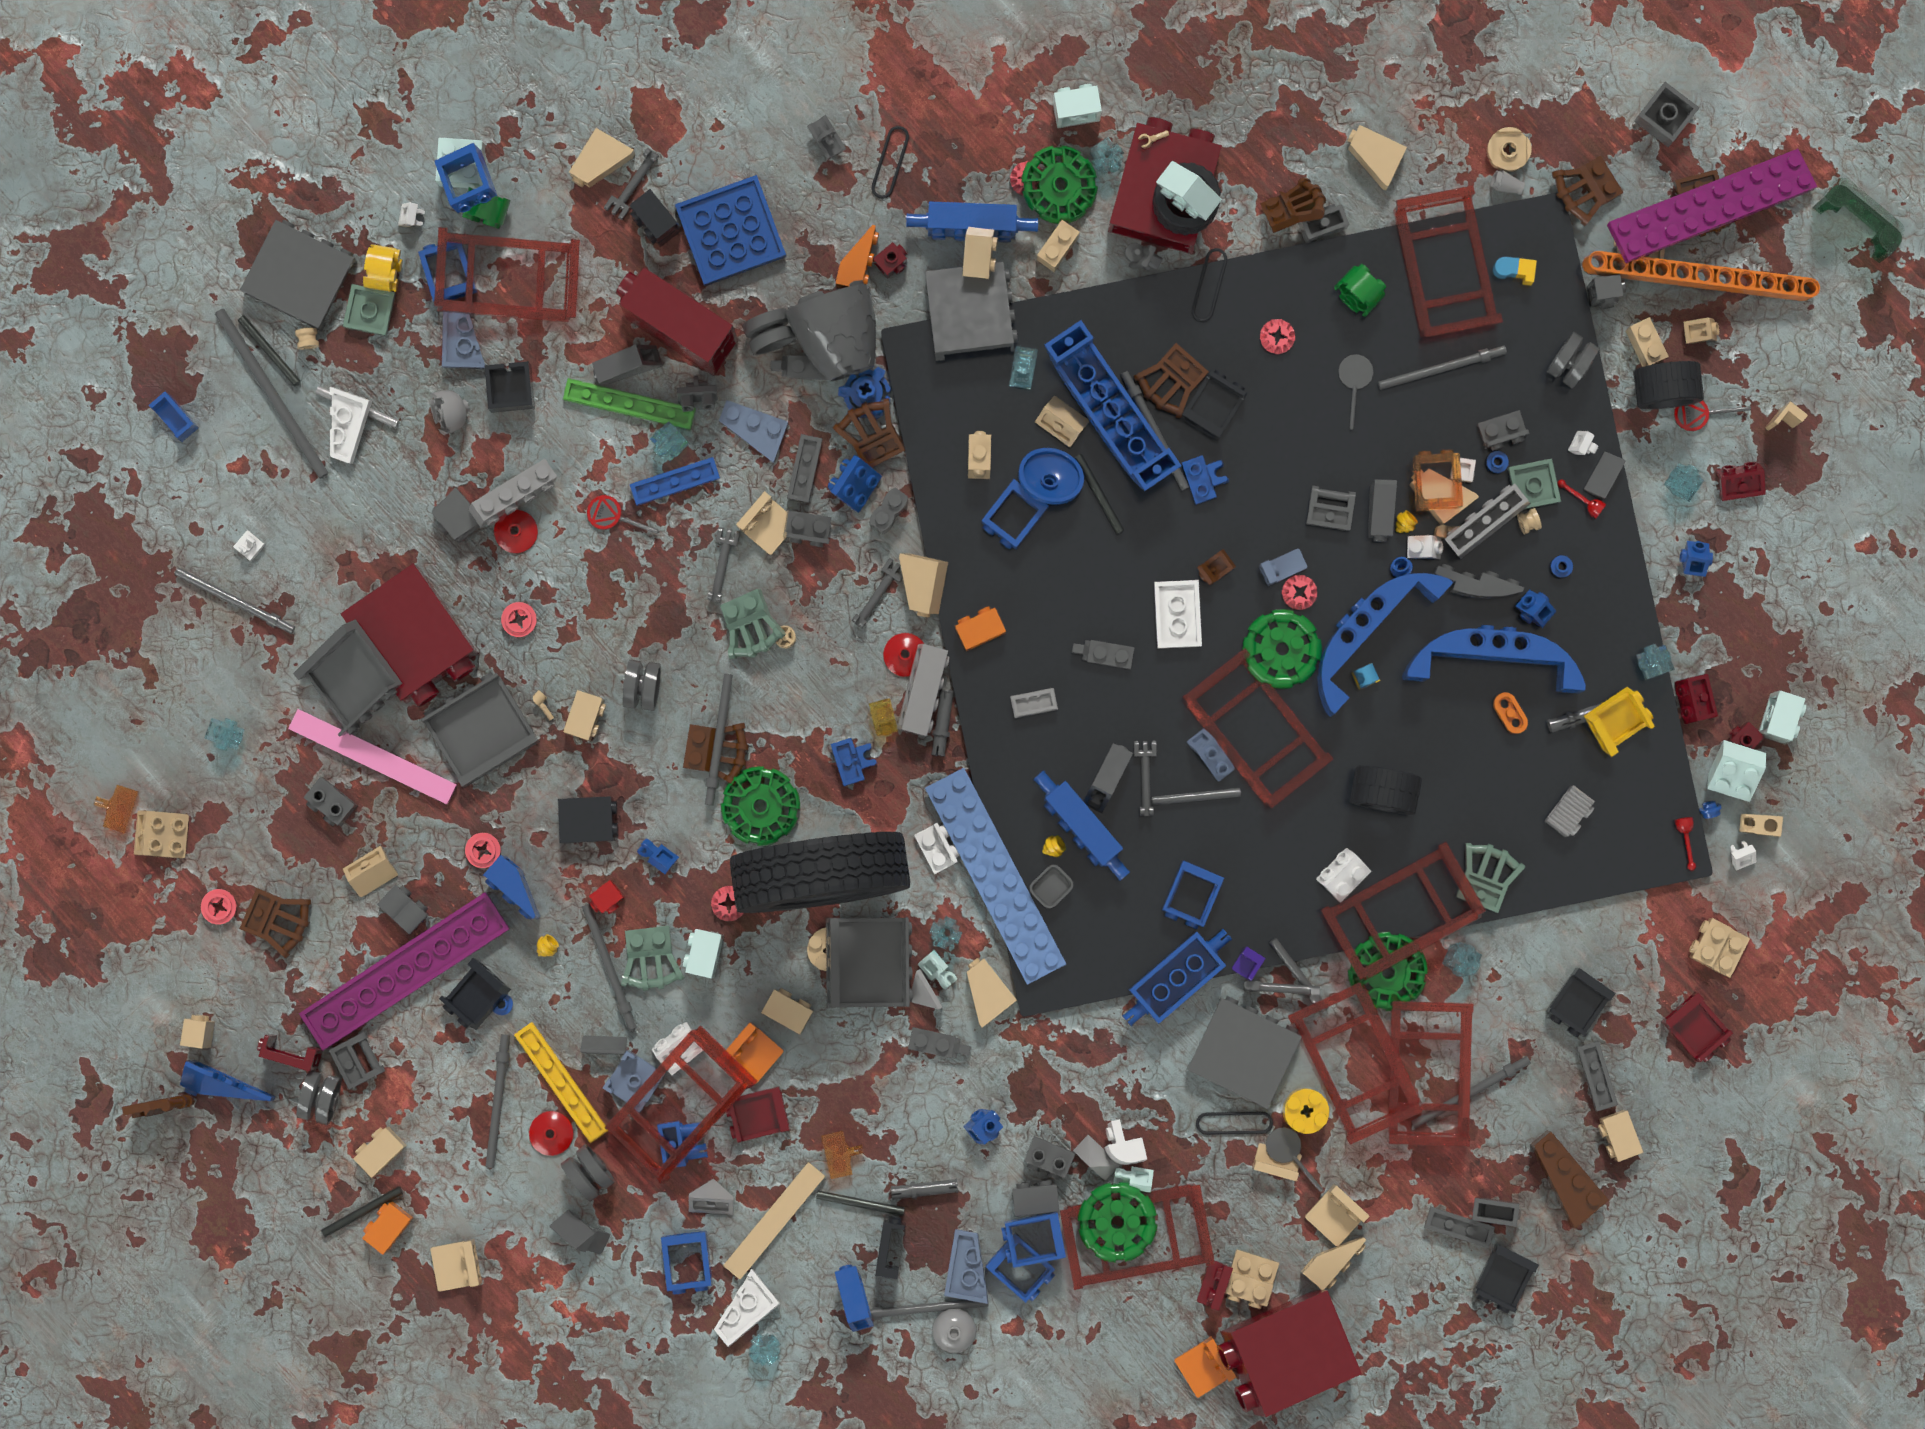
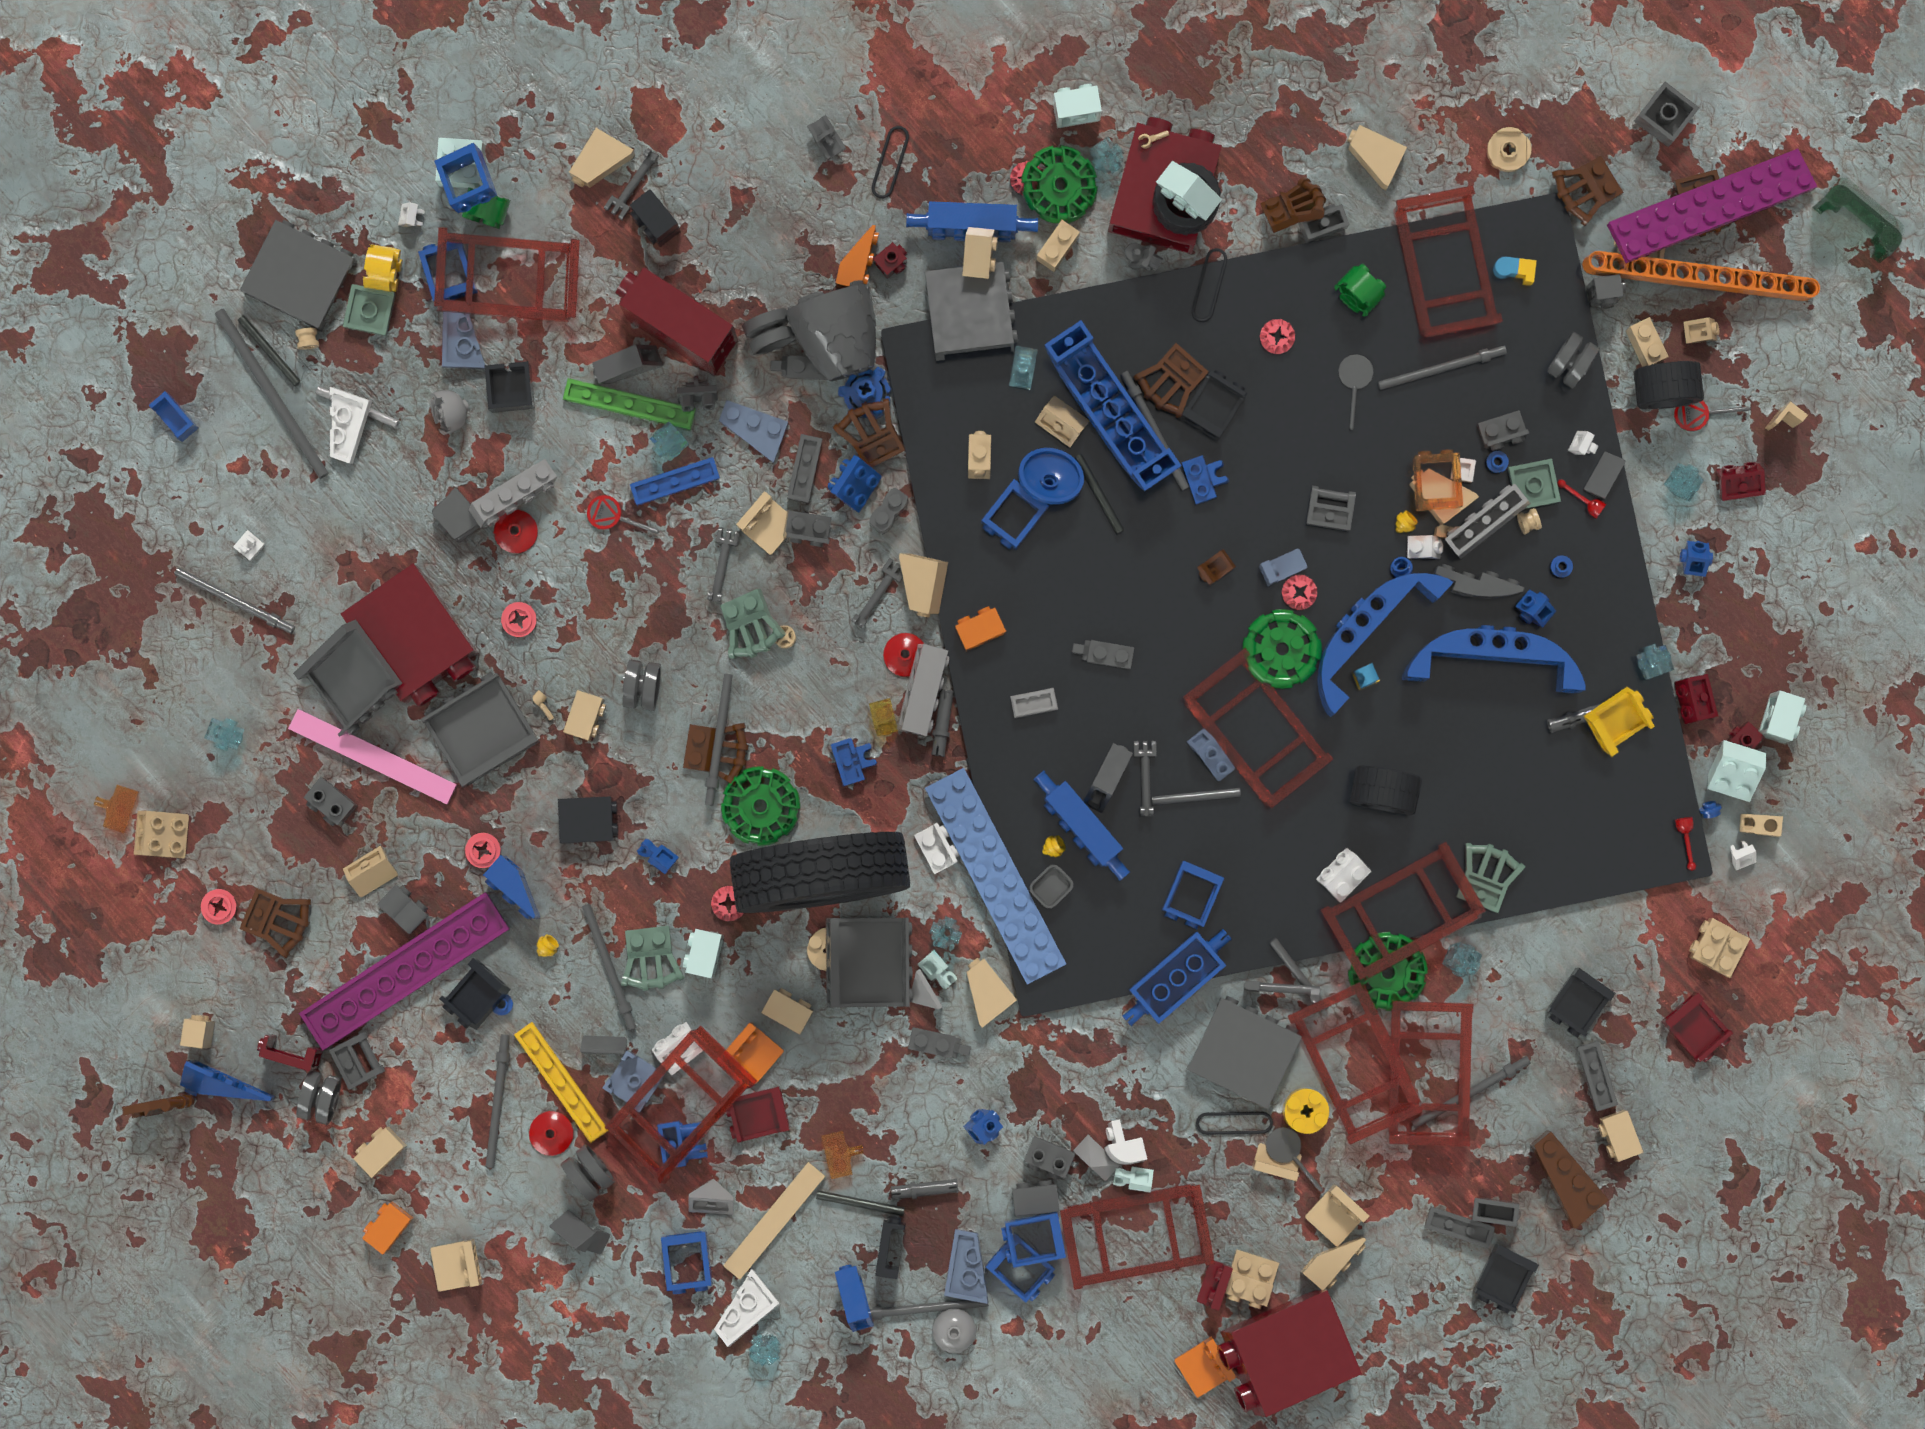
(362, 1211): pearl dark grey bar -> none
(606, 898): red brick -> none
(730, 230): blue plate -> none
(1121, 1235): green plate -> none
(1177, 614): white plate -> none
(1248, 963): dark purple panel -> none
(1381, 509): dark grey slope -> none
(1505, 182): light grey cone -> none
(1512, 712): orange plate -> none
(1570, 811): light grey brick -> none

